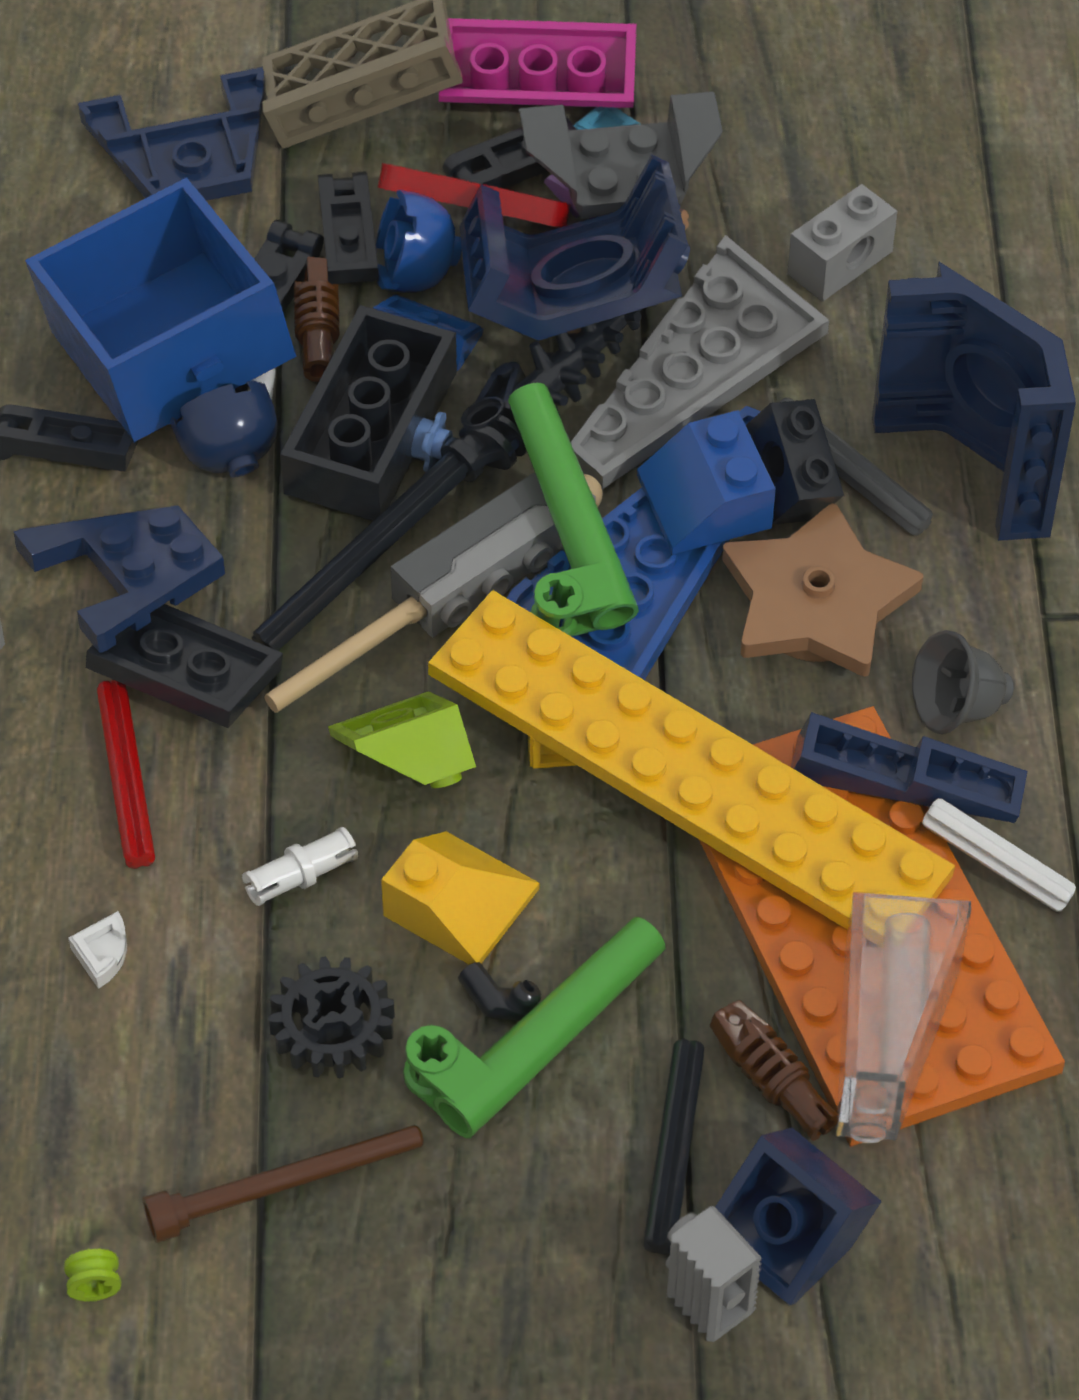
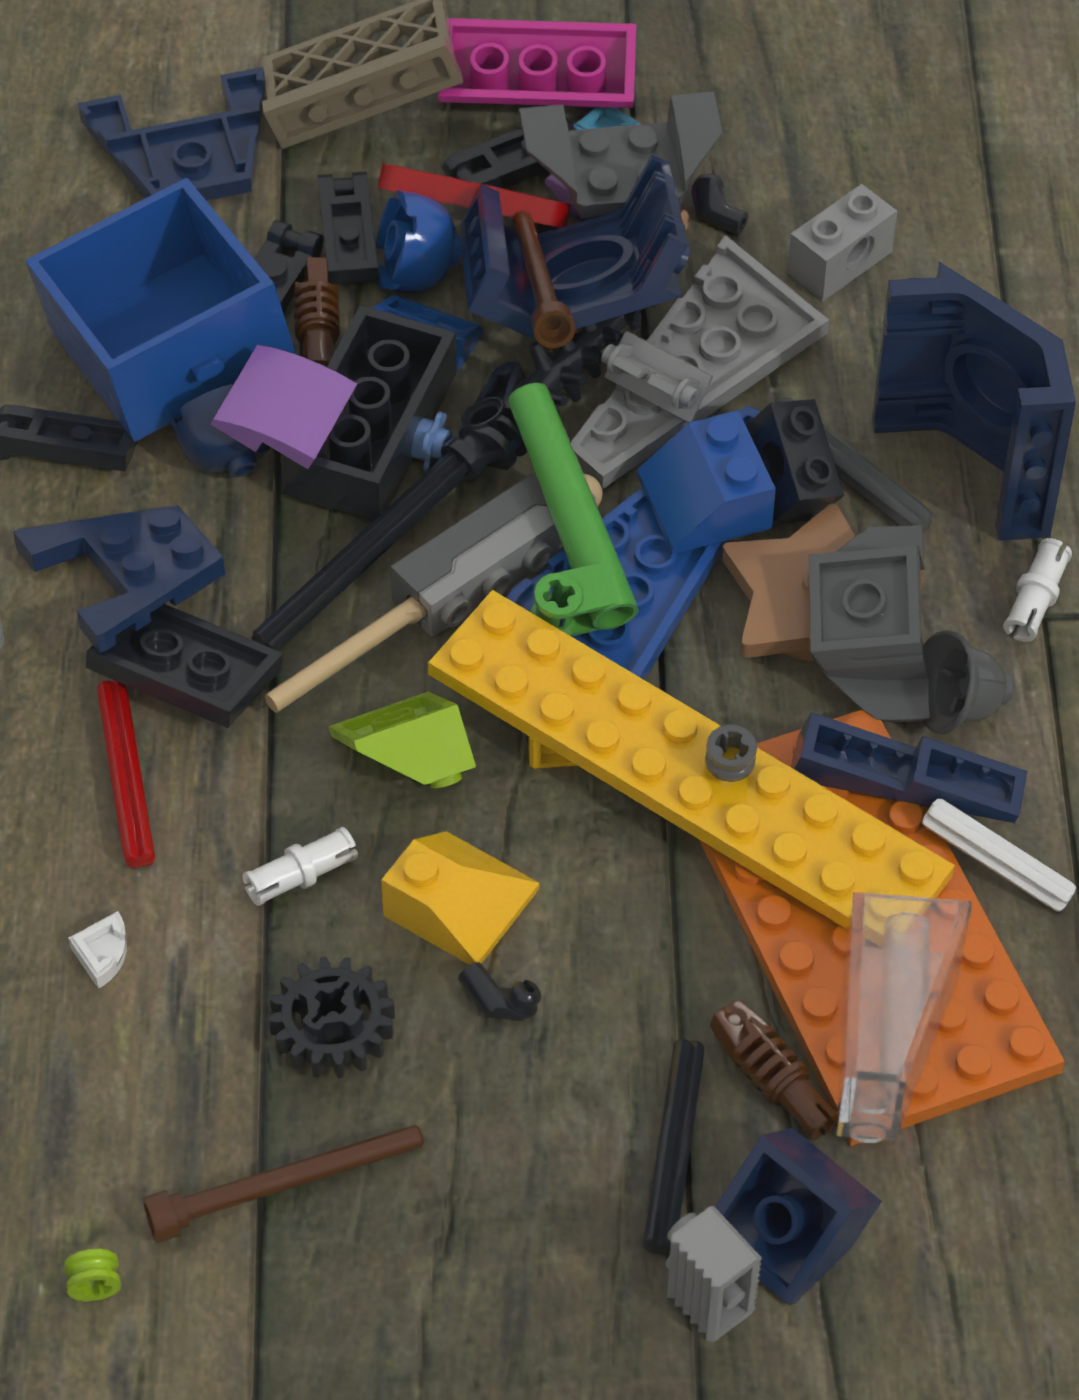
(284, 404): none -> medium lavender slope
(474, 1089): bright green axle -> none
(552, 319): none -> reddish brown piece
(656, 375): none -> light grey hinge
(711, 205): none -> black arm
(744, 762): none -> dark grey bush
(871, 622): none -> dark grey piece
(1037, 590): none -> white pin

